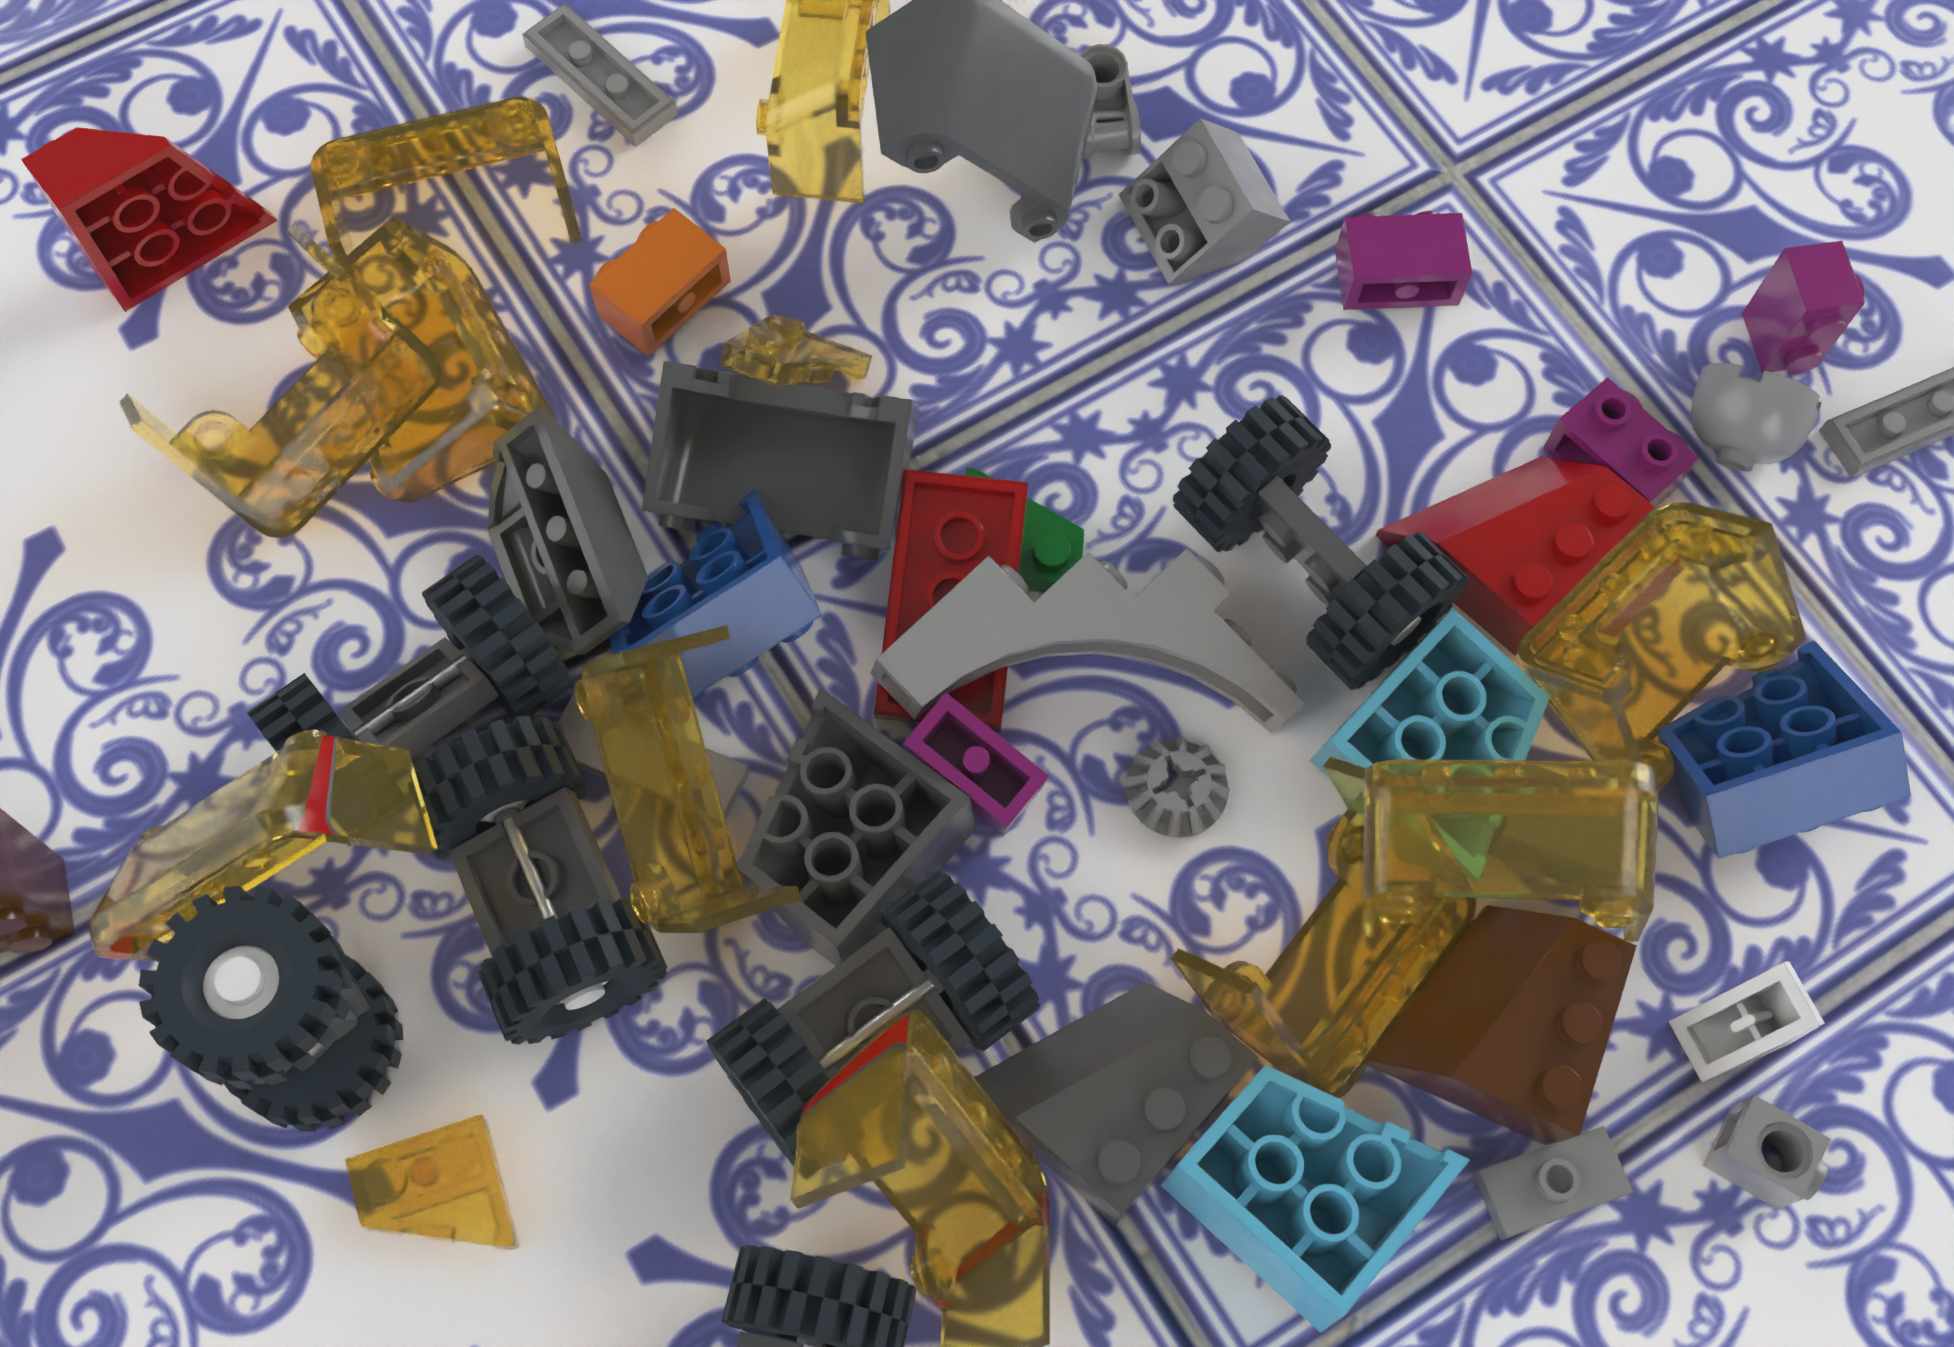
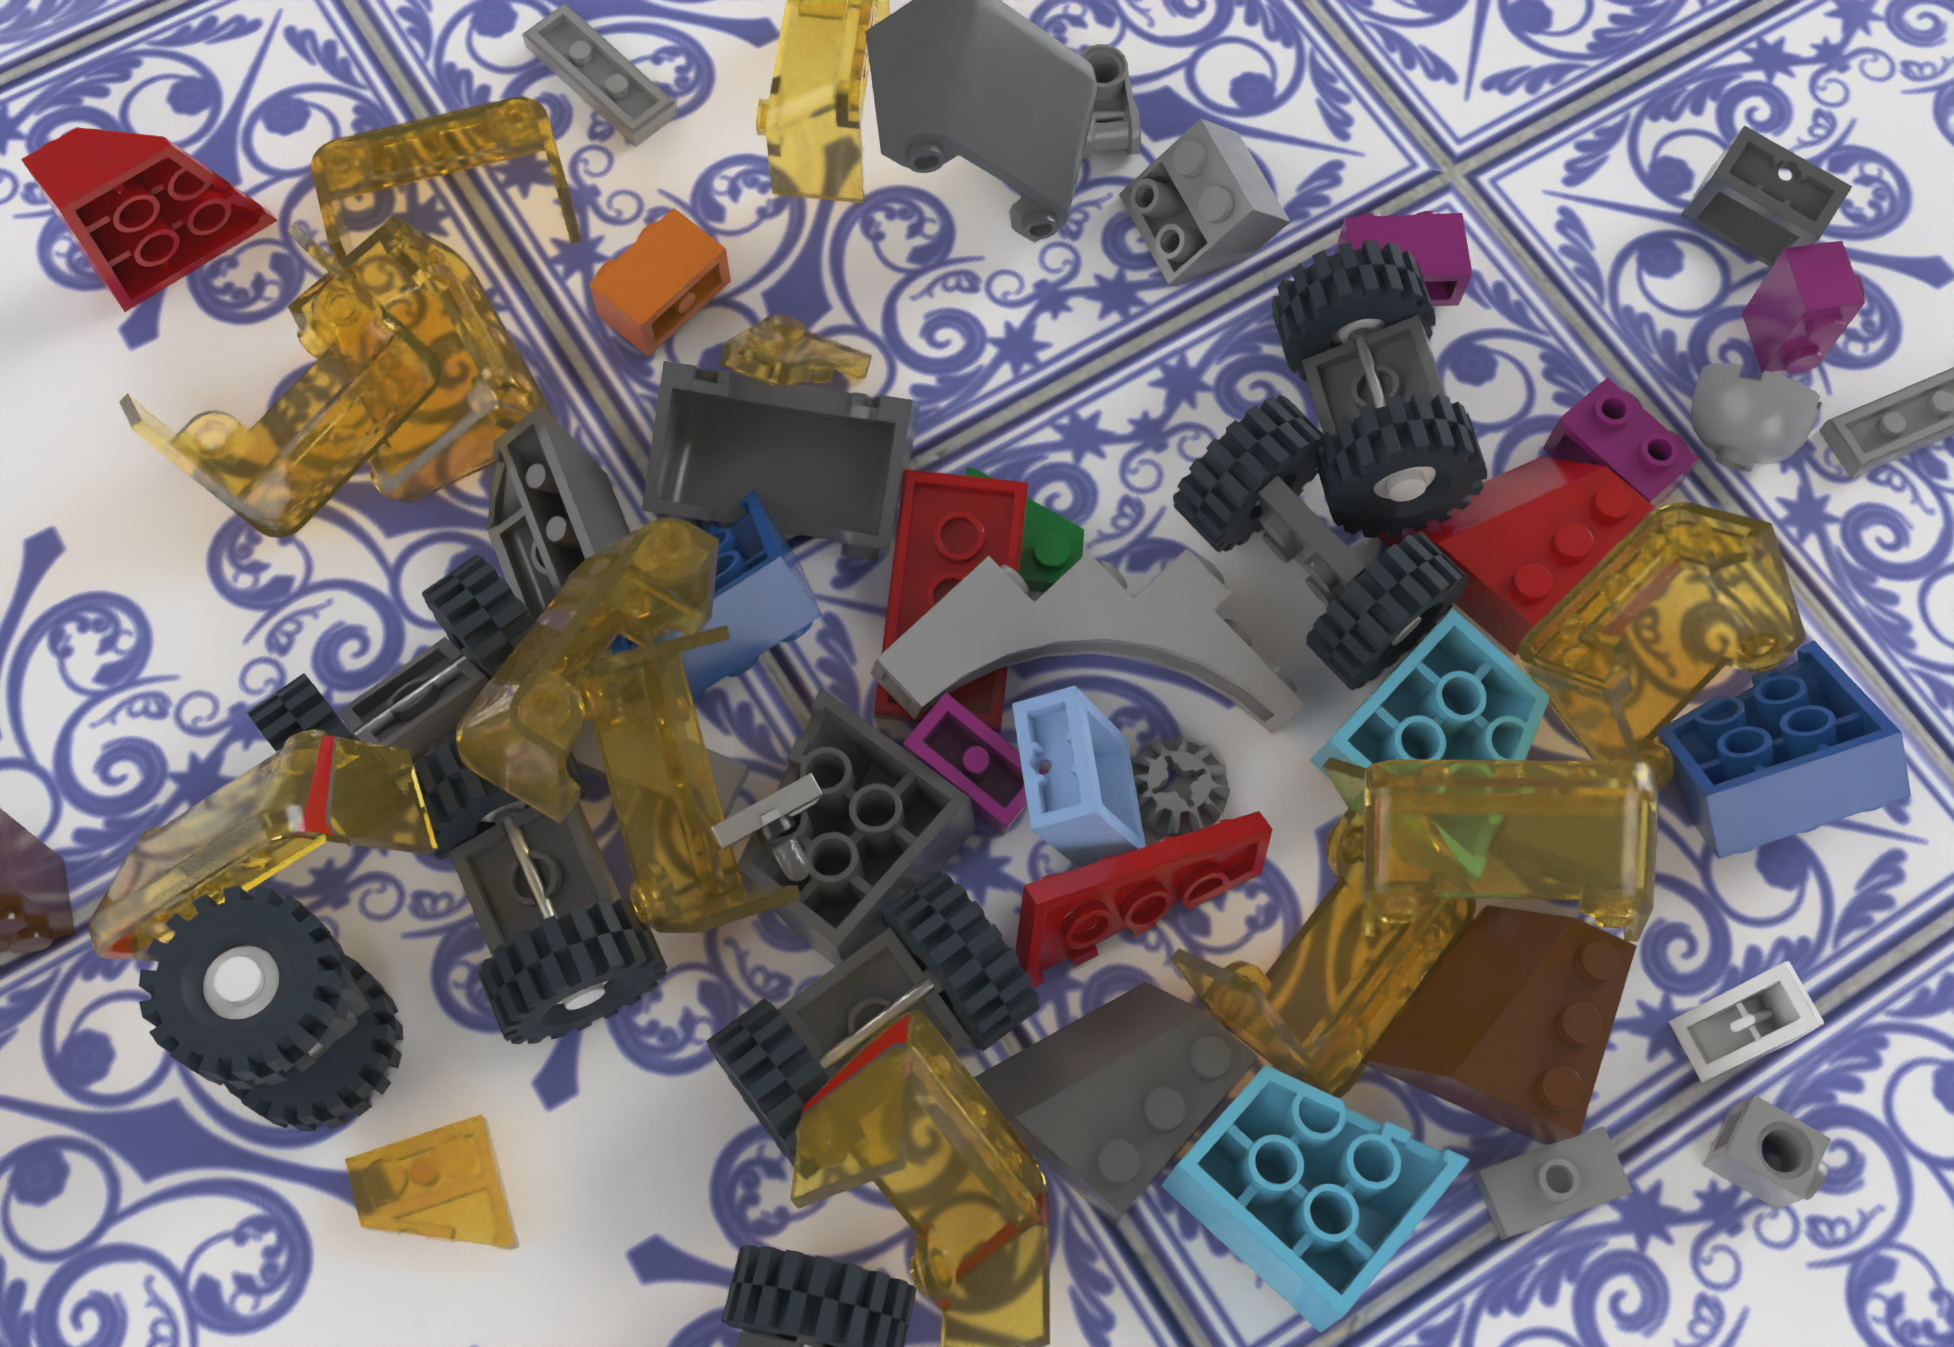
(530, 708): none -> clear yellow windscreen
(770, 819): none -> piece
(1089, 795): none -> light blue window
(1134, 890): none -> red wing
(1390, 436): none -> black plate
(1755, 208): none -> dark grey window

